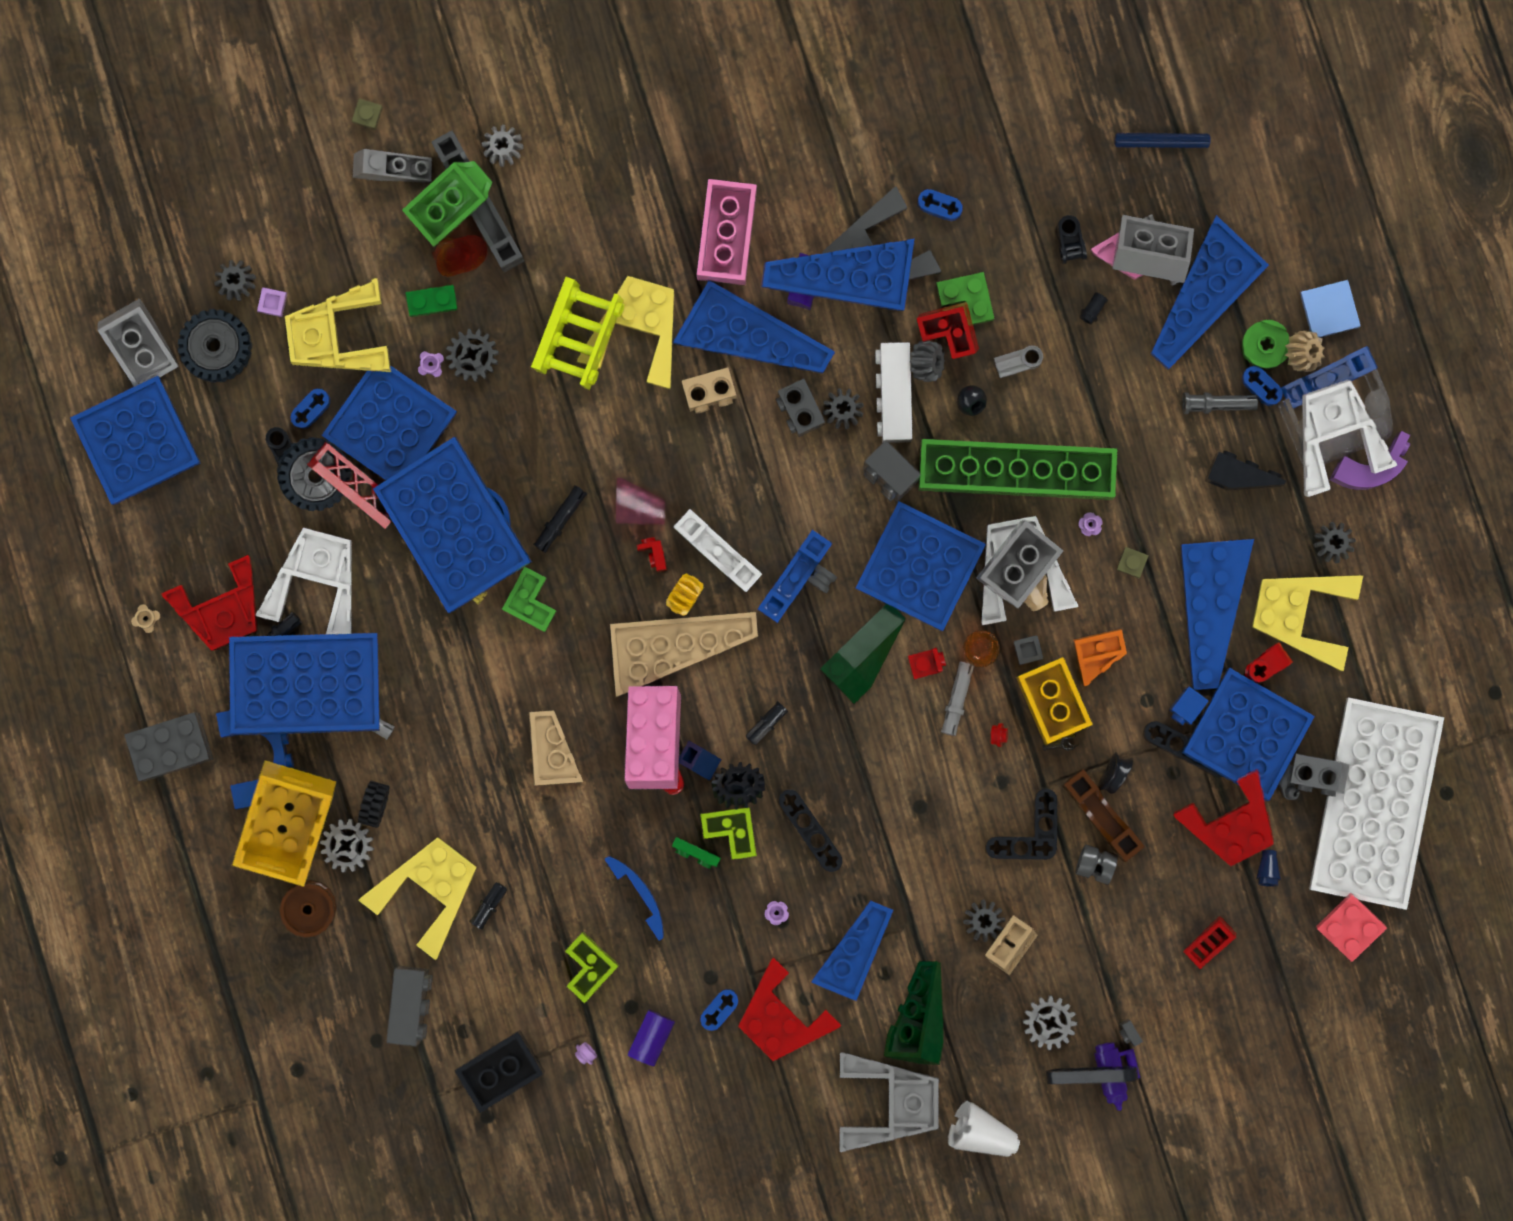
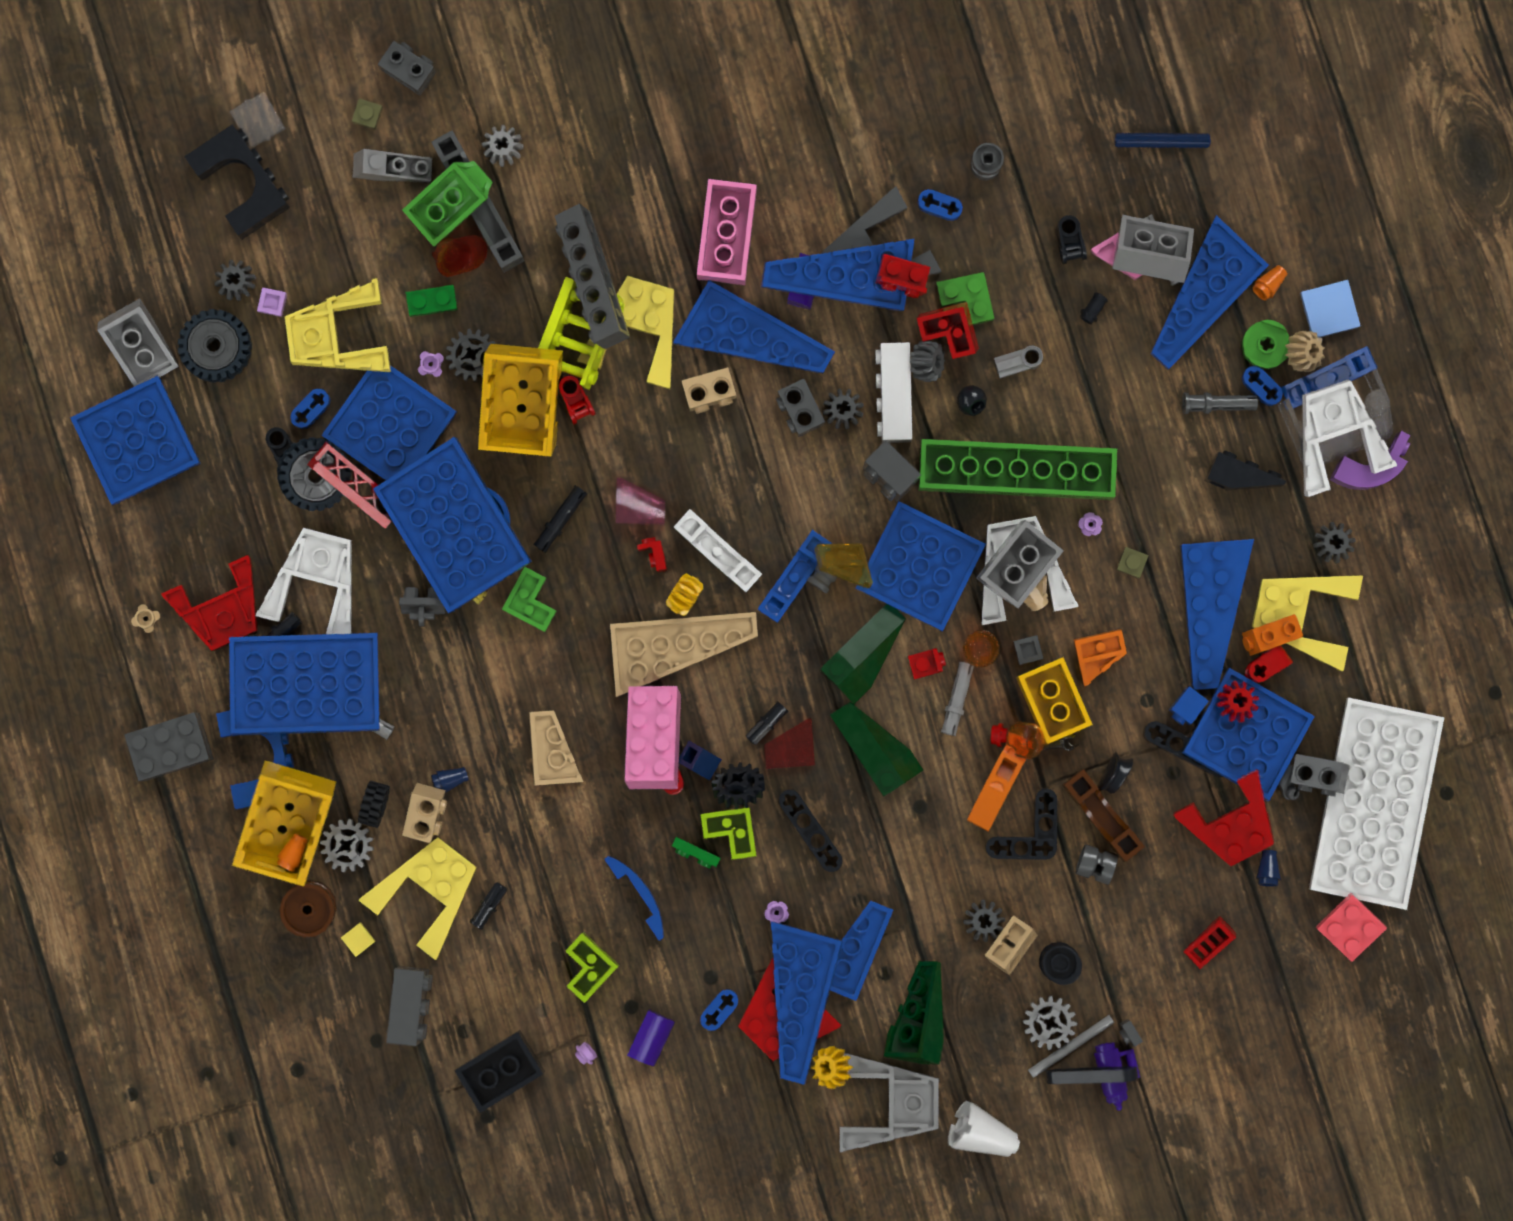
(231, 148): none -> black arch
(257, 119): none -> clear piece
(292, 853): none -> orange cone
(358, 939): none -> light yellow tile
(407, 67): none -> dark grey brick
(421, 608): none -> dark grey hips
(422, 812): none -> tan brick
(449, 778): none -> dark blue cone
(500, 421): none -> yellow container
(576, 400): none -> red piece
(614, 328): none -> dark grey brick
(791, 748): none -> clear red wing
(802, 985): none -> blue wing
(831, 1067): none -> yellow gear
(844, 562): none -> clear yellow wing
(879, 752): none -> dark green wedge
(902, 275): none -> red bracket
(987, 161): none -> dark grey wheel
(996, 789): none -> orange slope
(1026, 739): none -> clear orange hair
(1060, 963): none -> black piece
(1071, 1046): none -> light grey bar
(1236, 710): none -> red gear
(1268, 284): none -> orange cone
(1272, 635): none -> orange bracket

